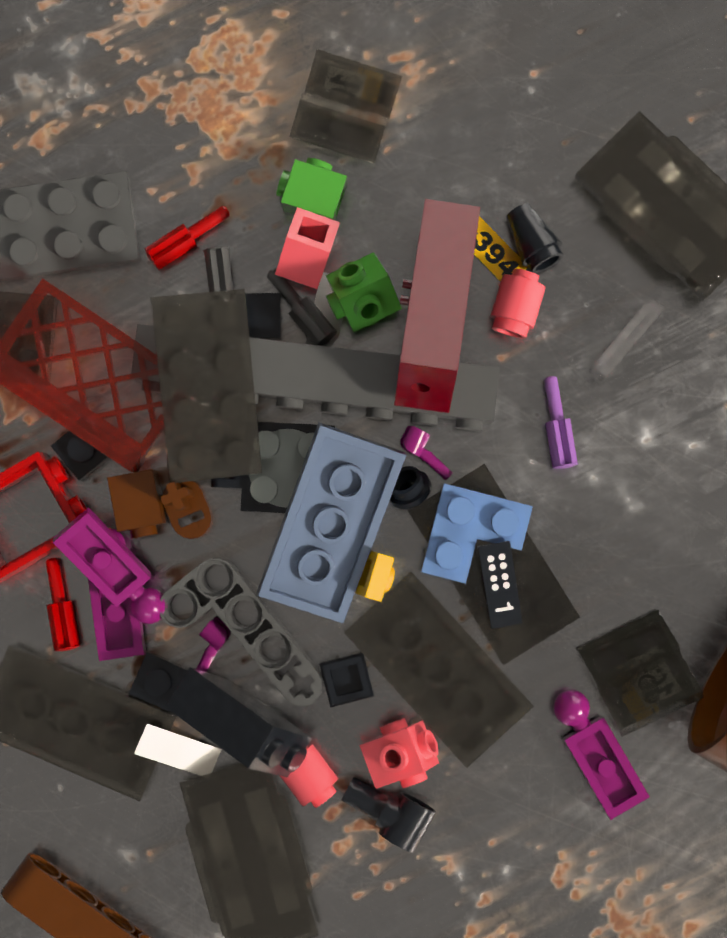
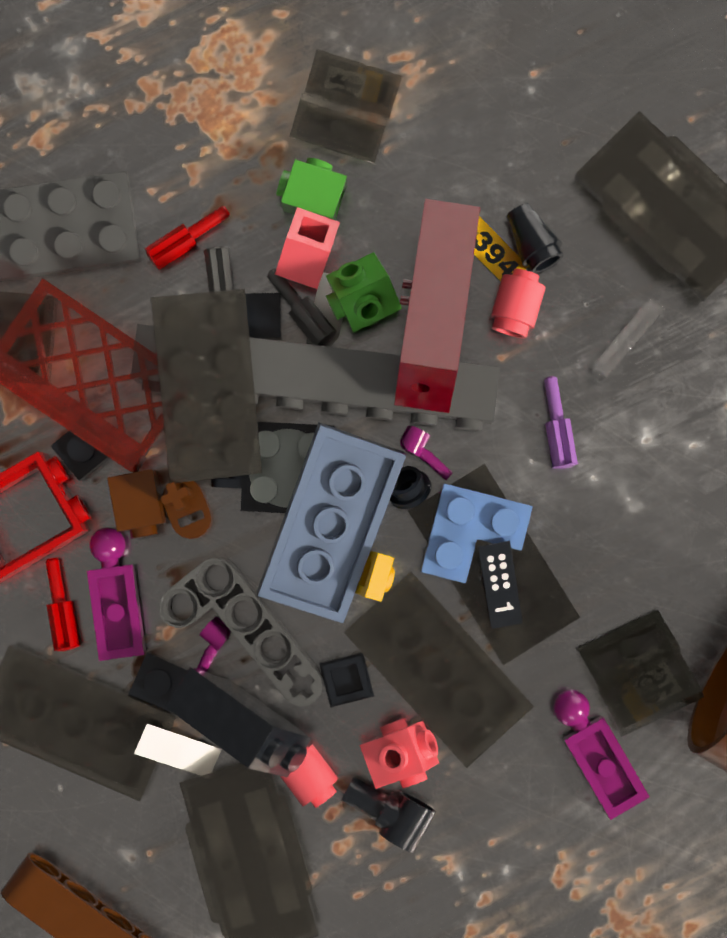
(110, 566): magenta plate -> none

